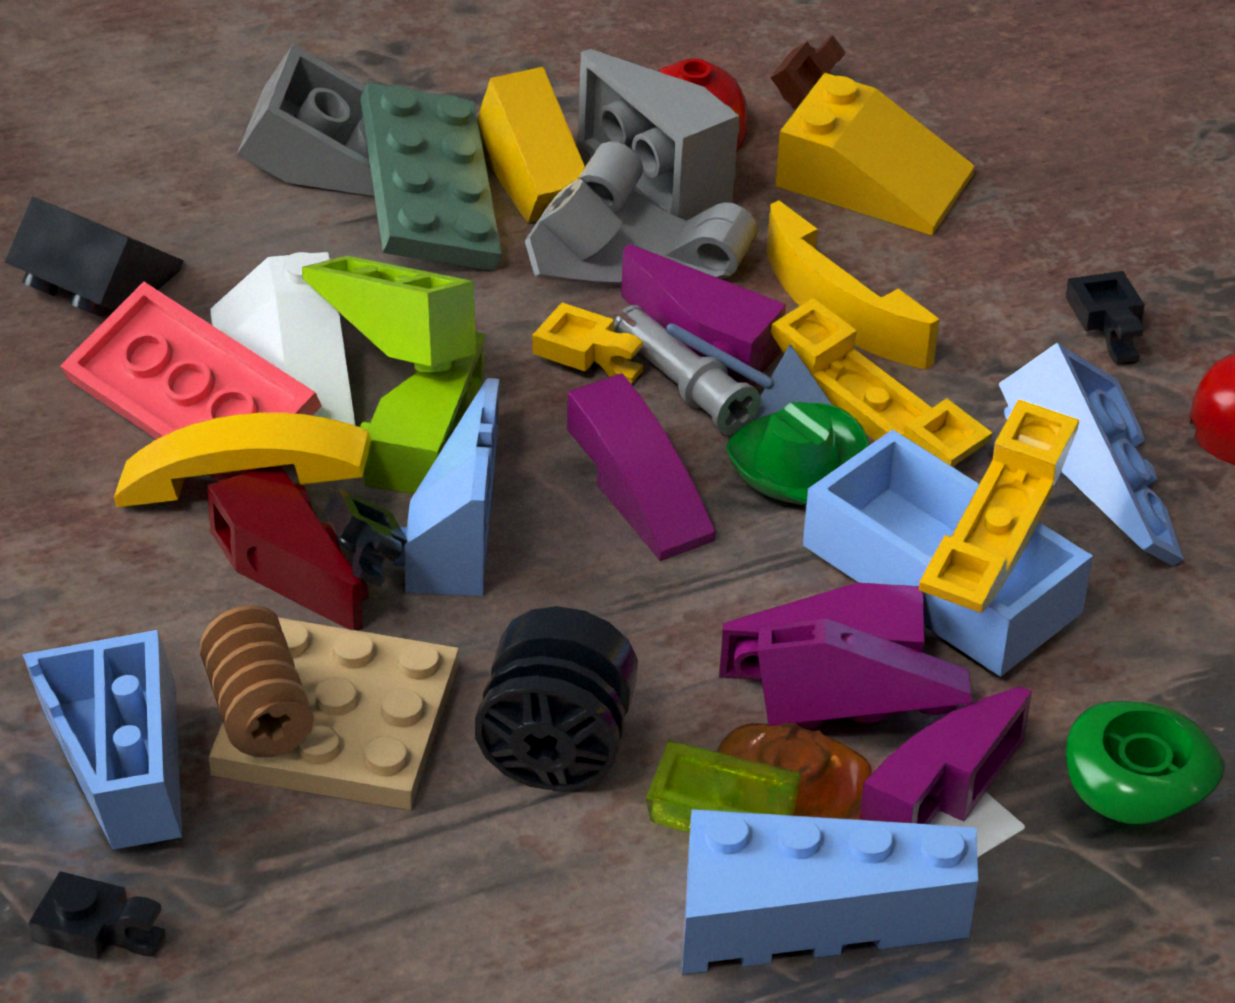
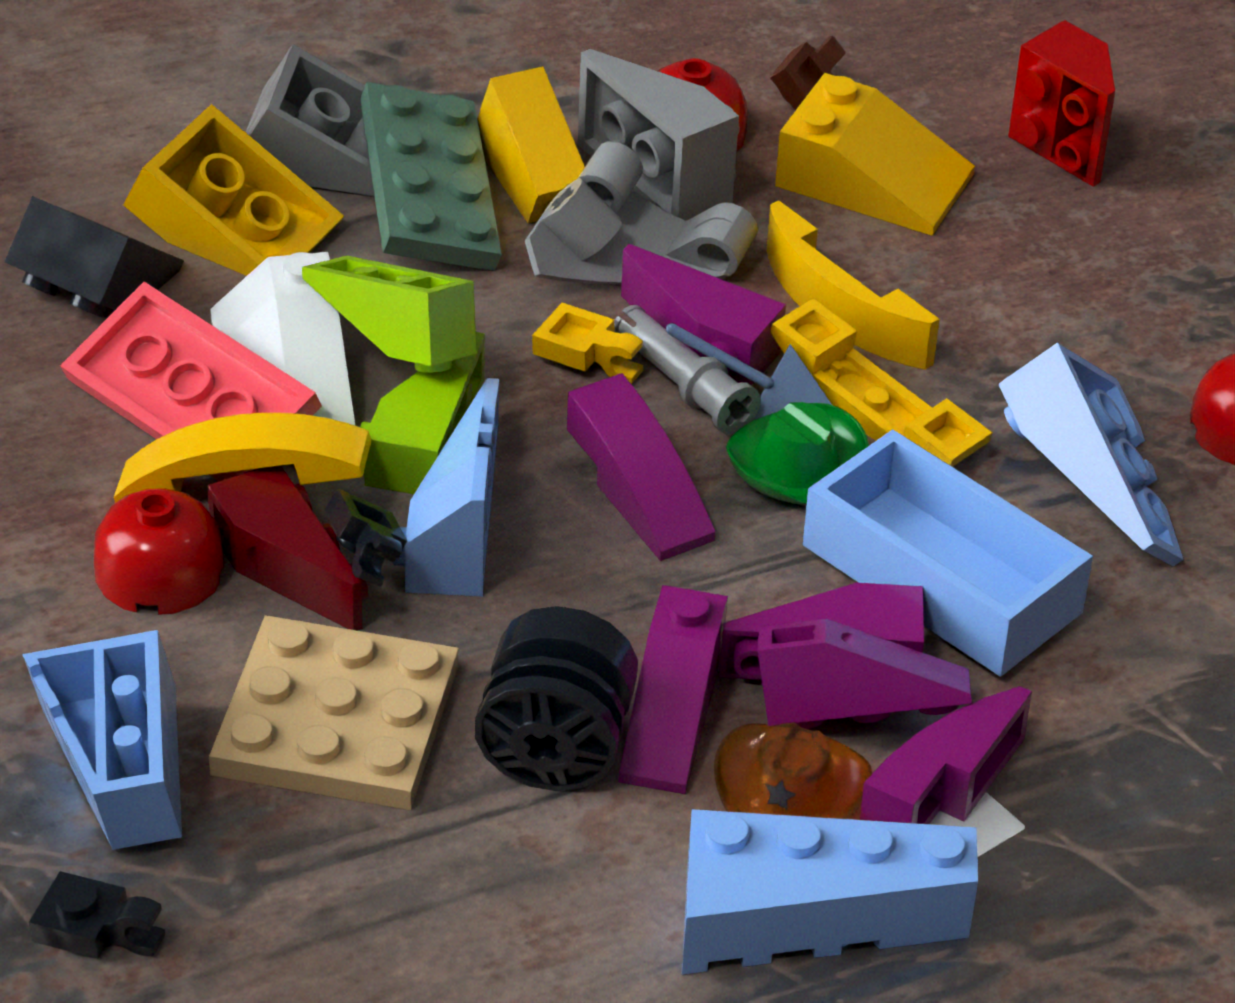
(158, 551): none -> red cylinder
(228, 197): none -> yellow slope
(255, 682): medium nougat piece -> none
(674, 689): none -> magenta slope
(716, 782): clear neon green slope -> none
(1004, 508): yellow slope -> none
(1065, 99): none -> red slope
(1109, 305): black plate -> none
(1140, 761): green hat -> none

